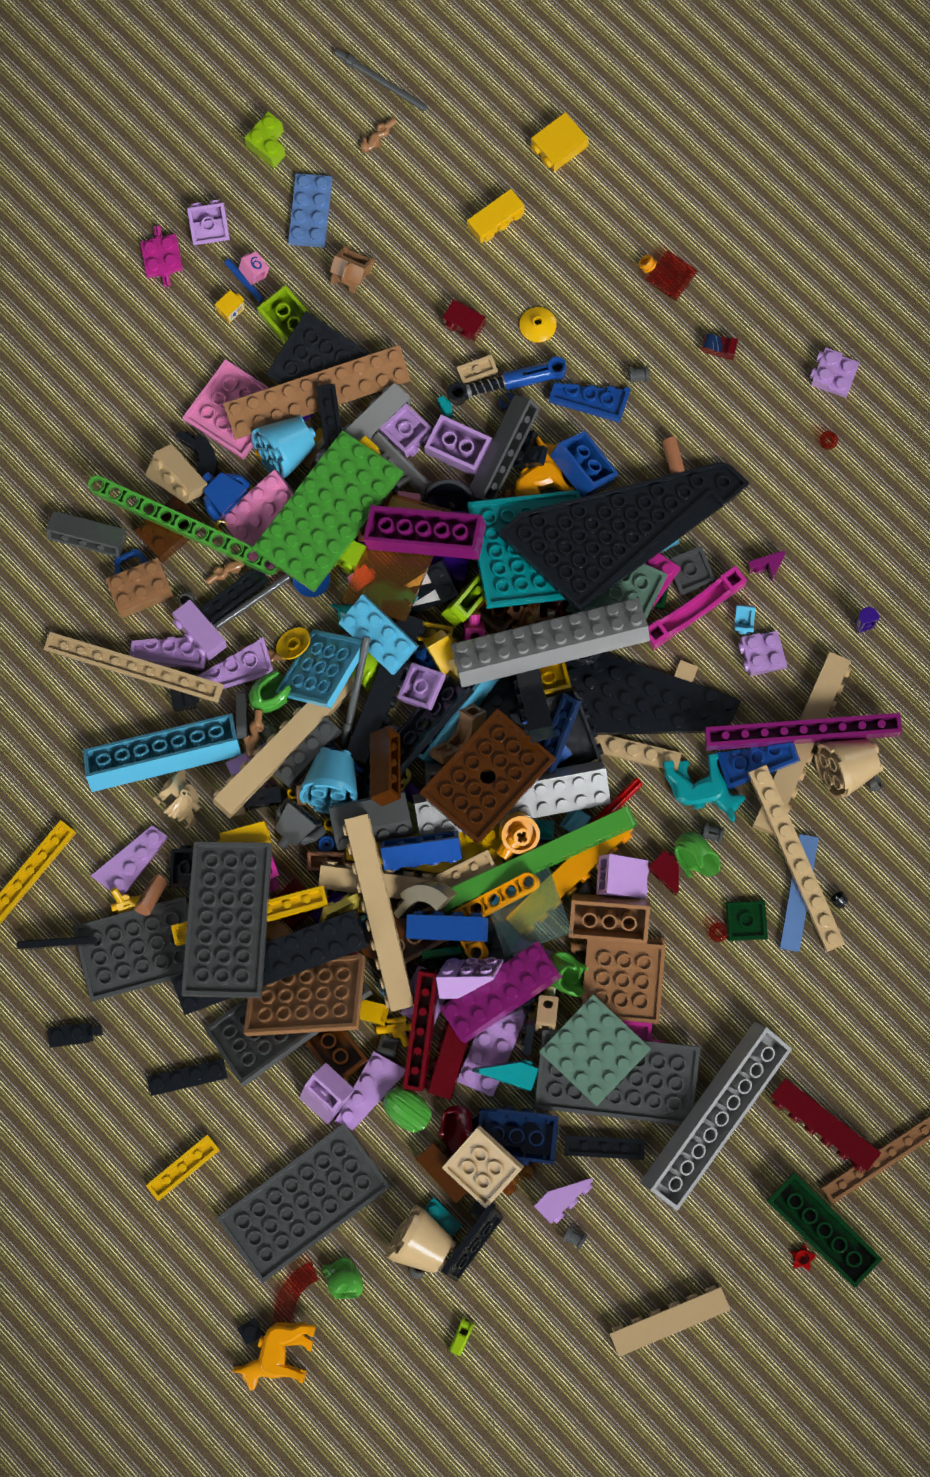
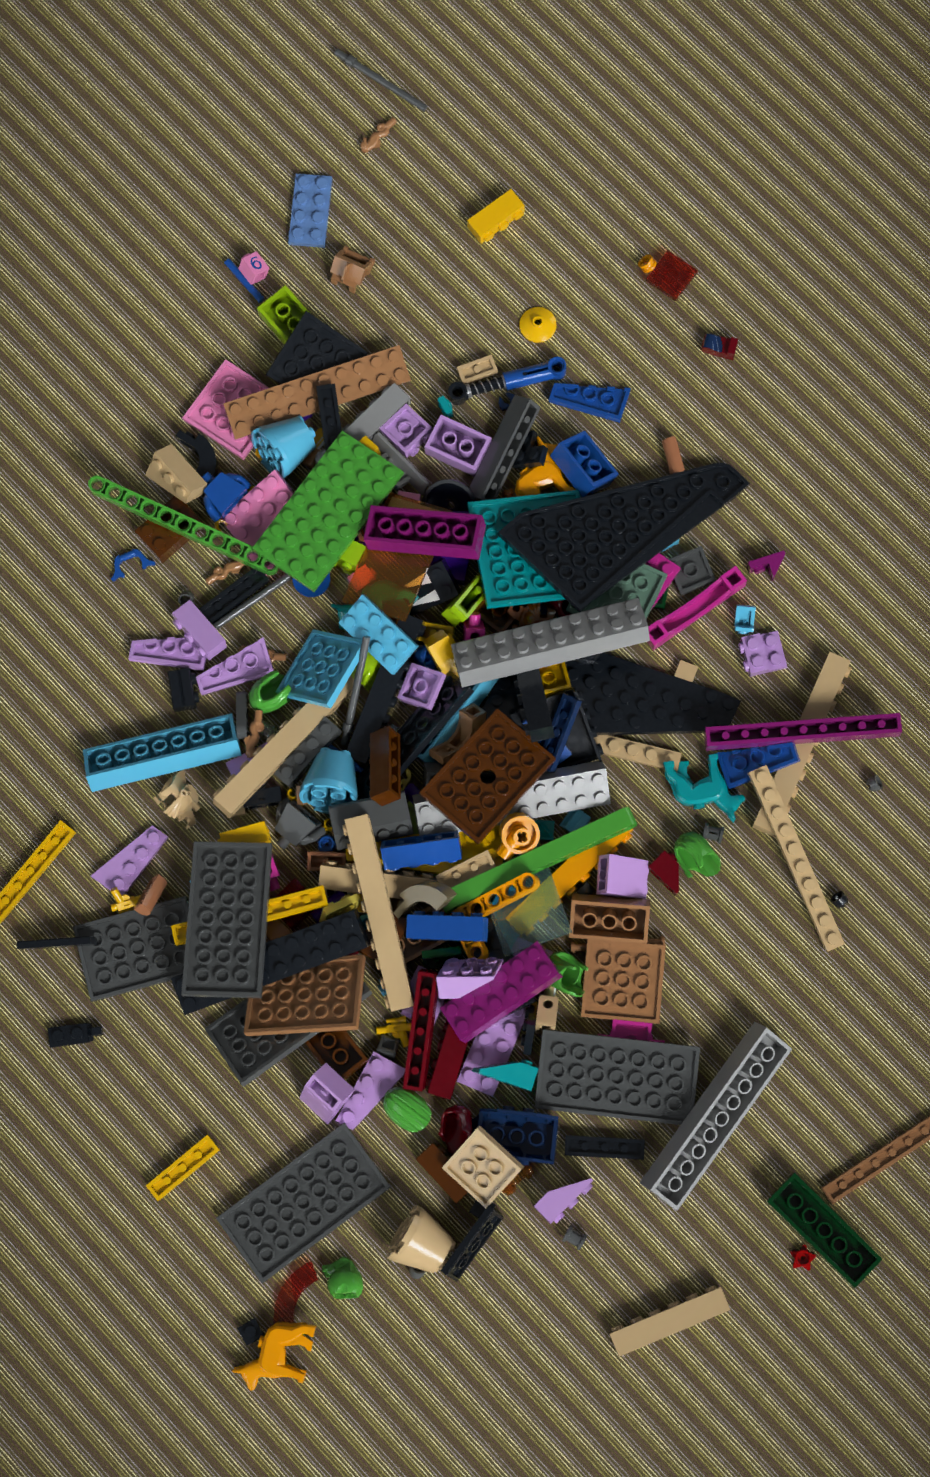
(86, 534): dark grey brick -> none
(134, 667): tan plate -> none
(139, 588): medium nougat brick -> none
(161, 256): dark pink plate -> none
(181, 867): black plate -> none
(187, 1077): black plate -> none
(208, 222): lavender plate -> none
(230, 306): yellow brick -> none
(263, 139): lime brick -> none
(293, 643): yellow dish -> none
(373, 1012): yellow brick -> none
(442, 1217): teal plate -> none
(460, 1340): lime bar -> none
(463, 320): dark red brick -> none
(559, 142): yellow brick -> none
(595, 1050): sand green plate -> none
(620, 799): red axle -> none
(639, 374): dark grey bush -> none
(720, 926): clear red plate -> none
(746, 920): dark green tile -> none
(796, 907): medium blue tile -> none
(825, 1125): dark red brick -> none
(831, 435): clear red plate -> none
(834, 372): lavender plate -> none
(847, 765): tan cone -> none
(866, 620): dark purple brick -> none

